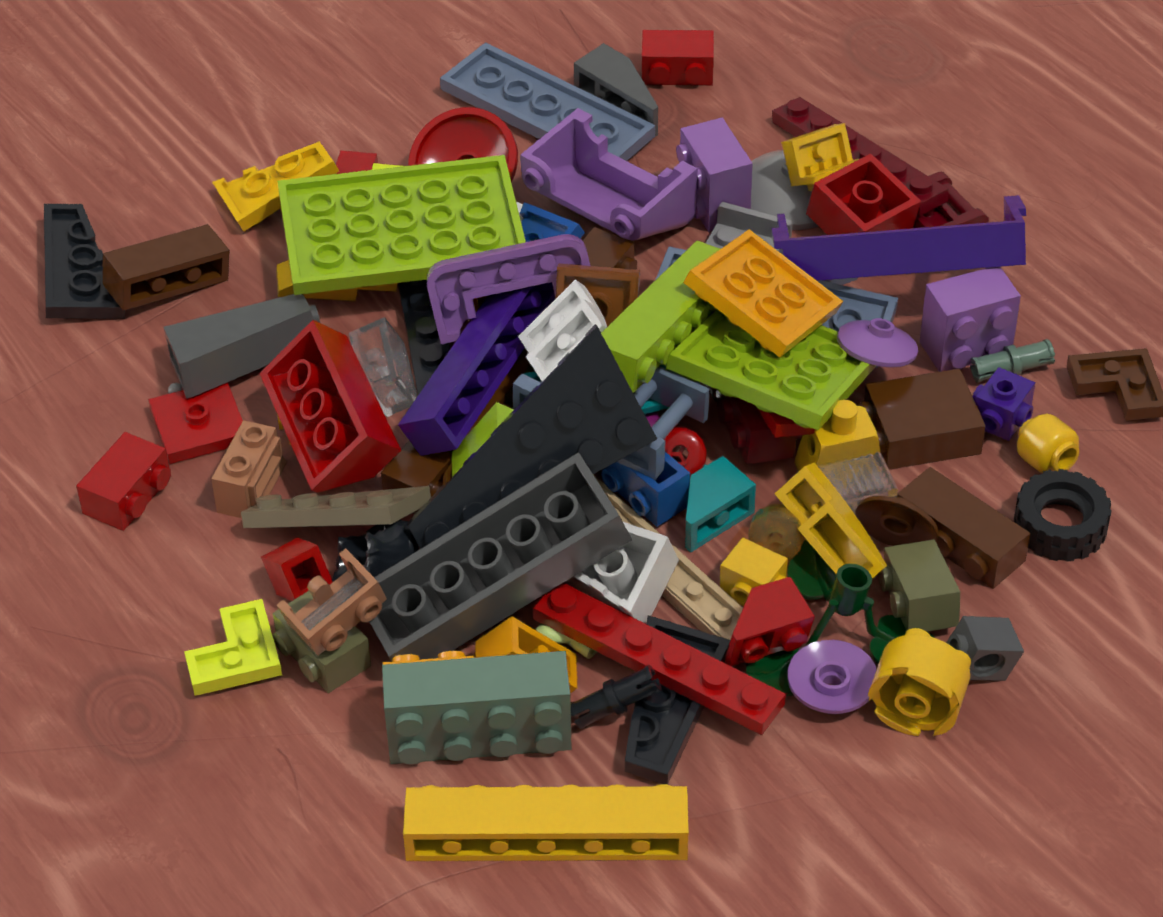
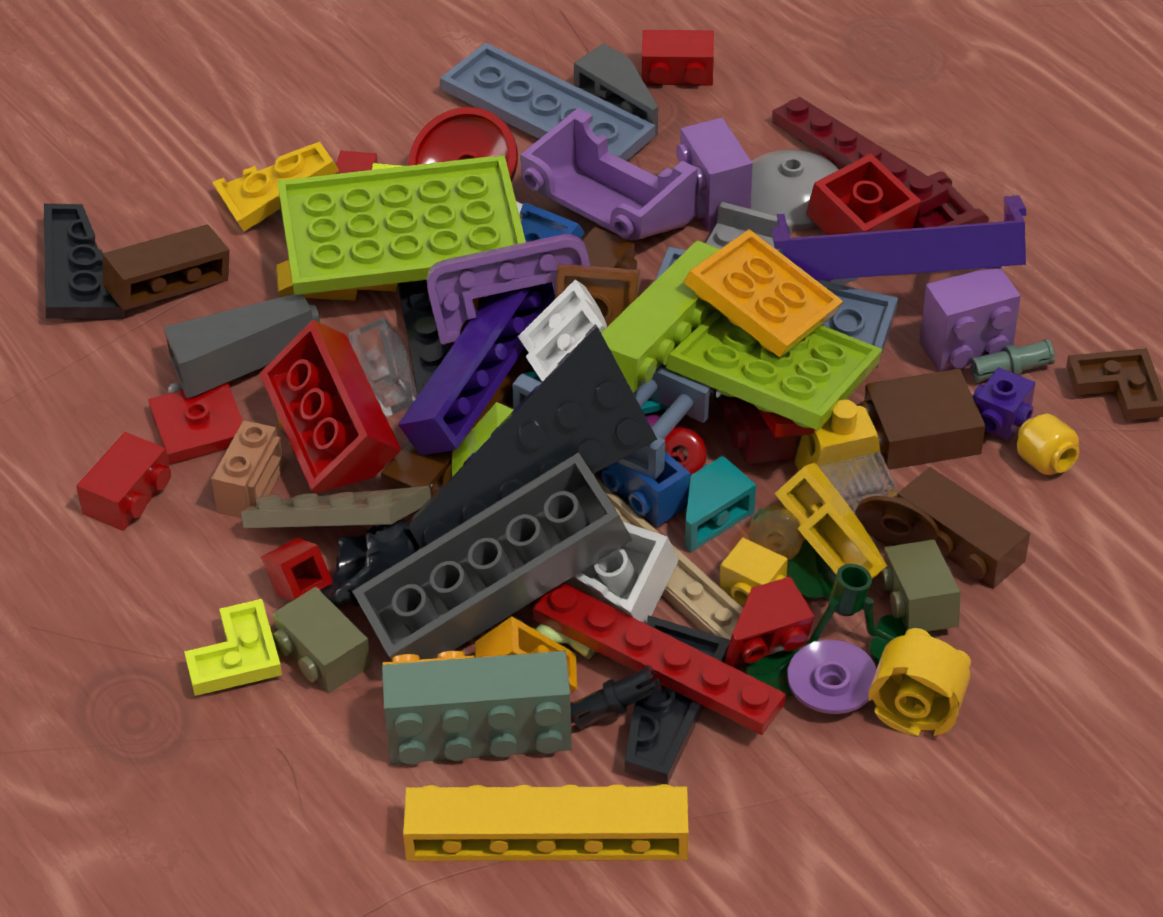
(336, 607): nougat window -> none
(817, 154): yellow bracket -> none
(877, 343): medium lavender dish -> none
(989, 644): dark grey brick -> none
(1066, 489): black tyre -> none

